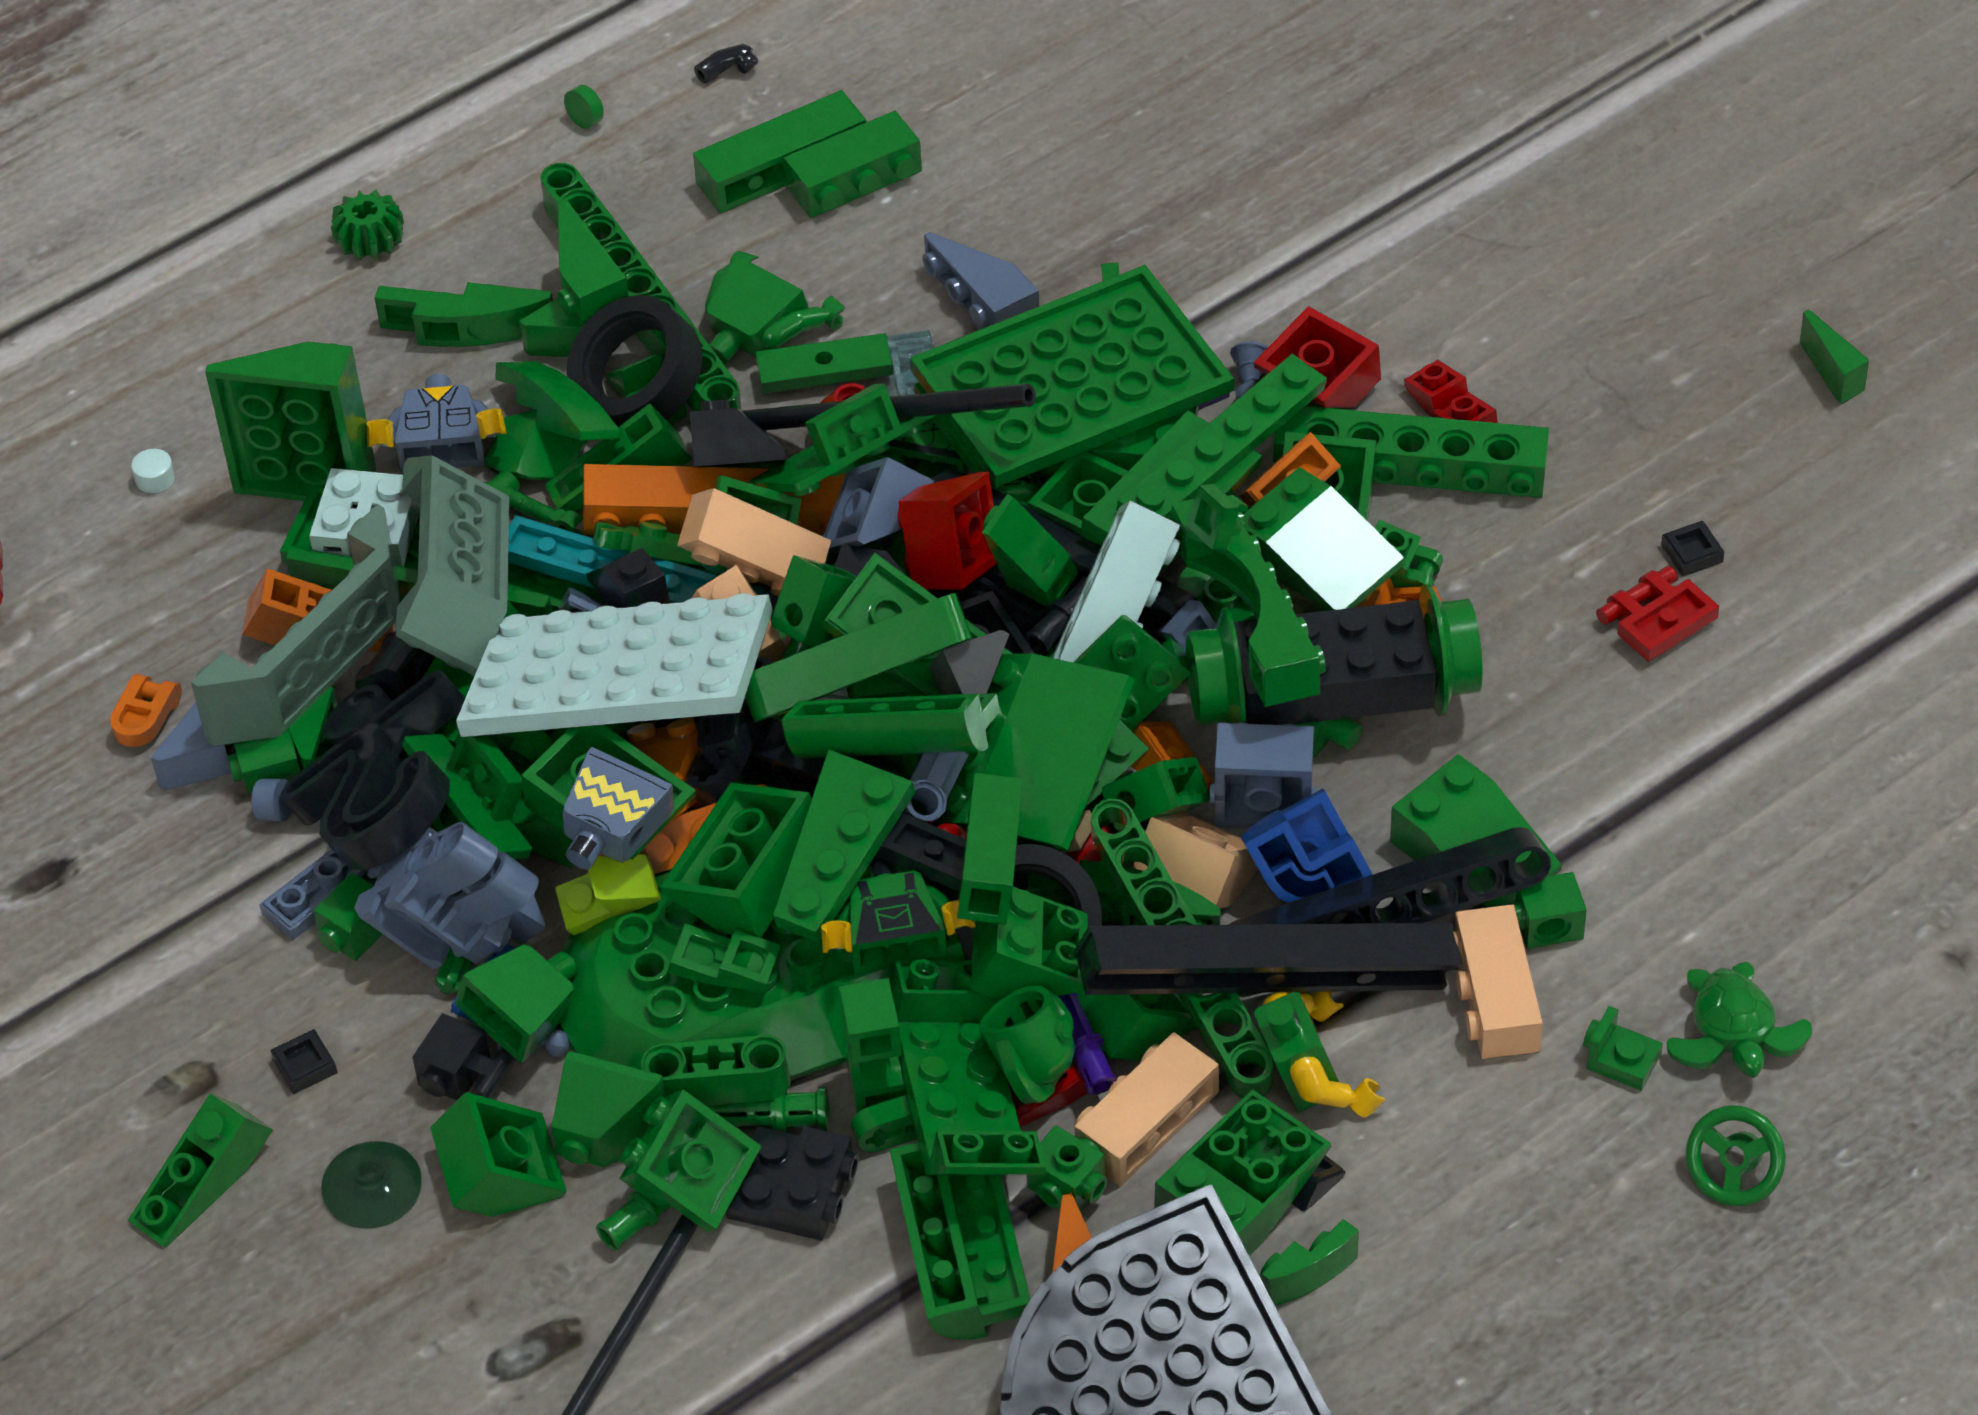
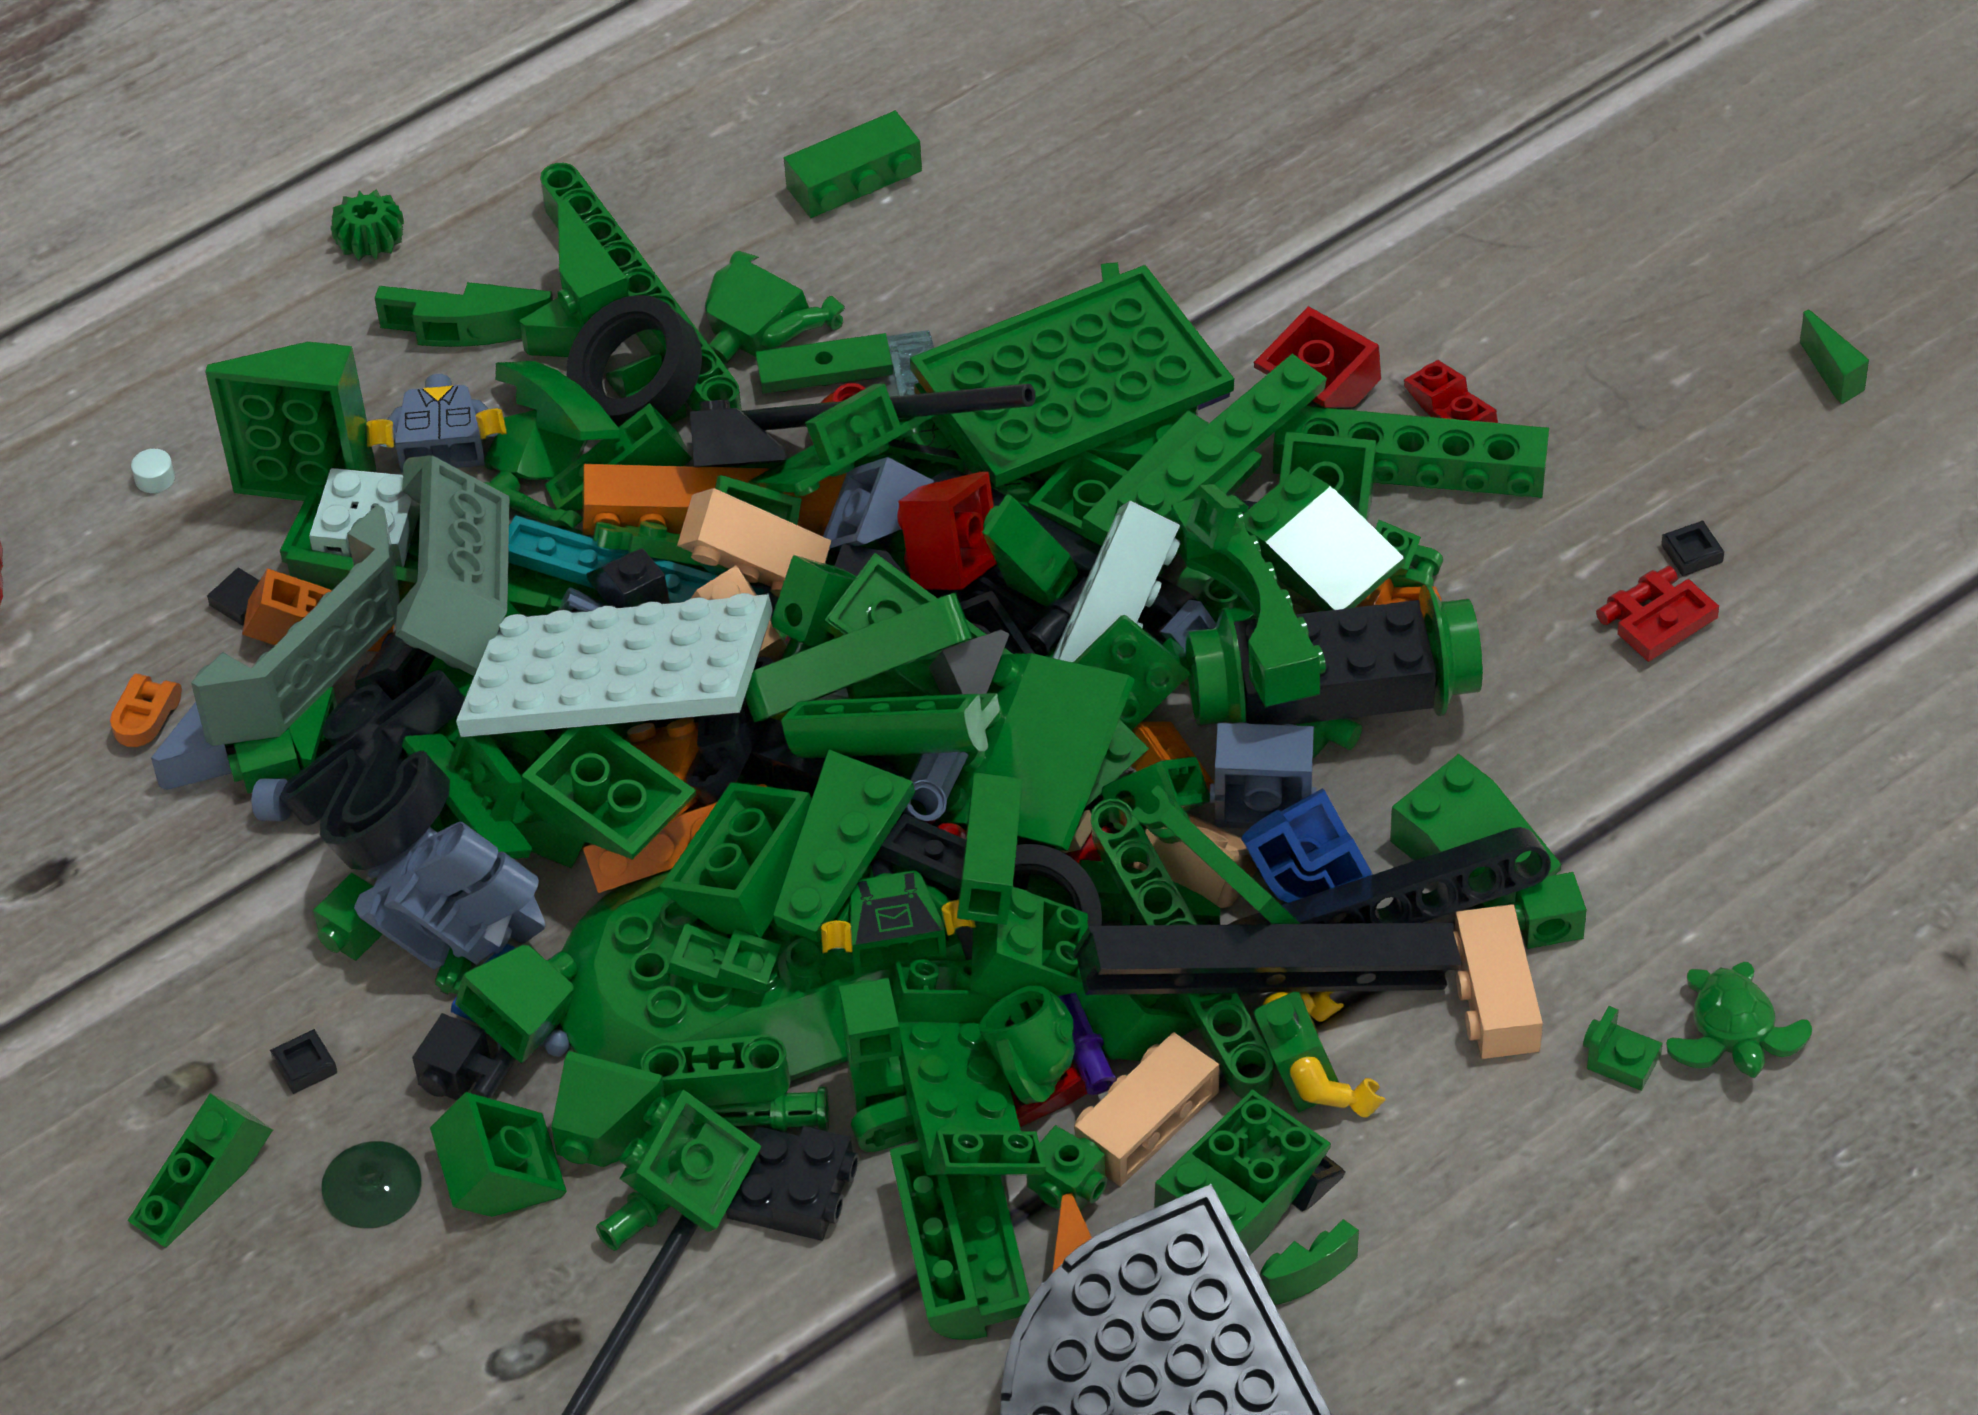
(233, 594): none -> black tile
(294, 902): sand blue tile -> none
(583, 106): green tile -> none
(607, 892): lime slope -> none
(613, 809): sand blue torso -> none
(722, 59): black arm -> none
(753, 159): green brick -> none
(980, 282): sand blue slope -> none
(1183, 830): none -> green tile
(1244, 356): sand blue piece -> none
(1307, 454): orange slope -> none
(1748, 1143): green piece -> none

